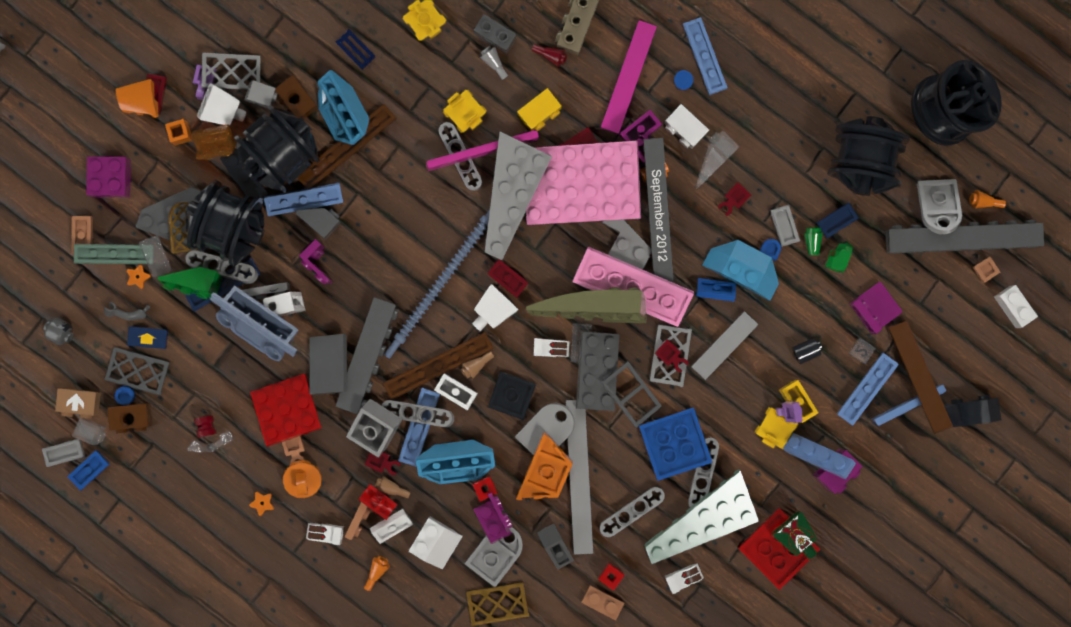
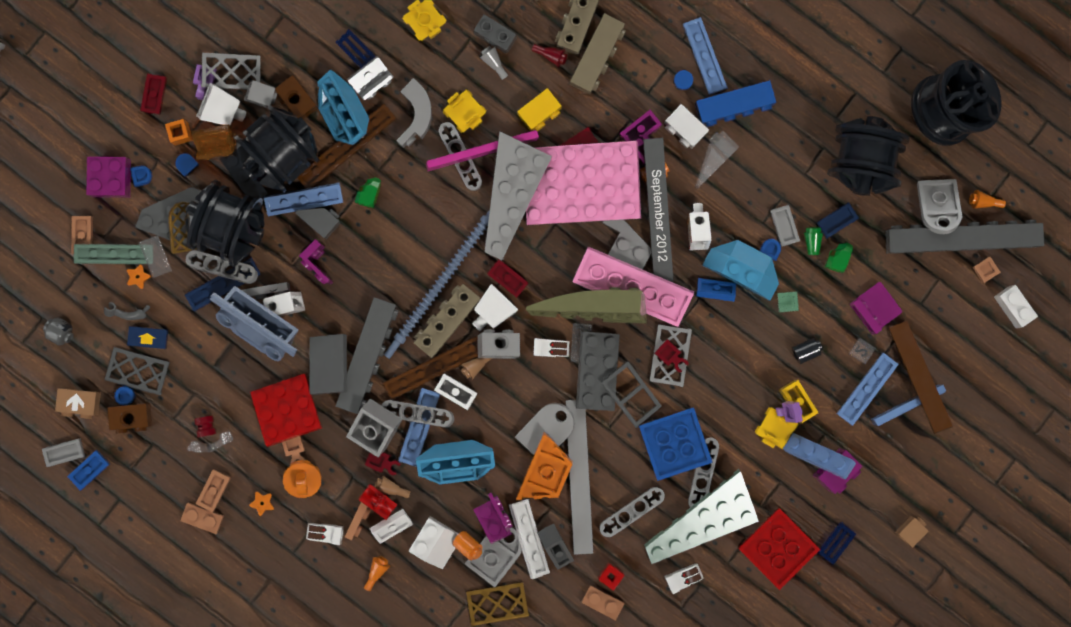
(89, 431): clear brick -> none
(138, 98): orange slope -> none
(141, 175): none -> blue tile
(186, 164): none -> blue tile
(195, 281): green slope -> none
(202, 518): none -> nougat plate
(213, 490): none -> nougat plate
(368, 193): none -> green rock
(370, 78): none -> bracket
(423, 113): none -> light grey arch
(447, 320): none -> dark tan brick
(467, 546): none -> orange brick
(479, 491): red piece -> none
(510, 344): none -> light grey brick
(511, 395): black tile -> none
(529, 539): none -> white tile
(597, 53): none -> dark tan brick
(628, 77): dark pink tile -> none
(698, 235): none -> white torso
(724, 345): light grey tile -> none
(735, 103): none -> blue brick
(736, 196): dark red plate -> none
(788, 301): none -> clear green tile
(796, 535): dark green torso -> none
(832, 560): none -> clear blue tile
(912, 531): none -> medium nougat brick
(973, 412): black brick -> none

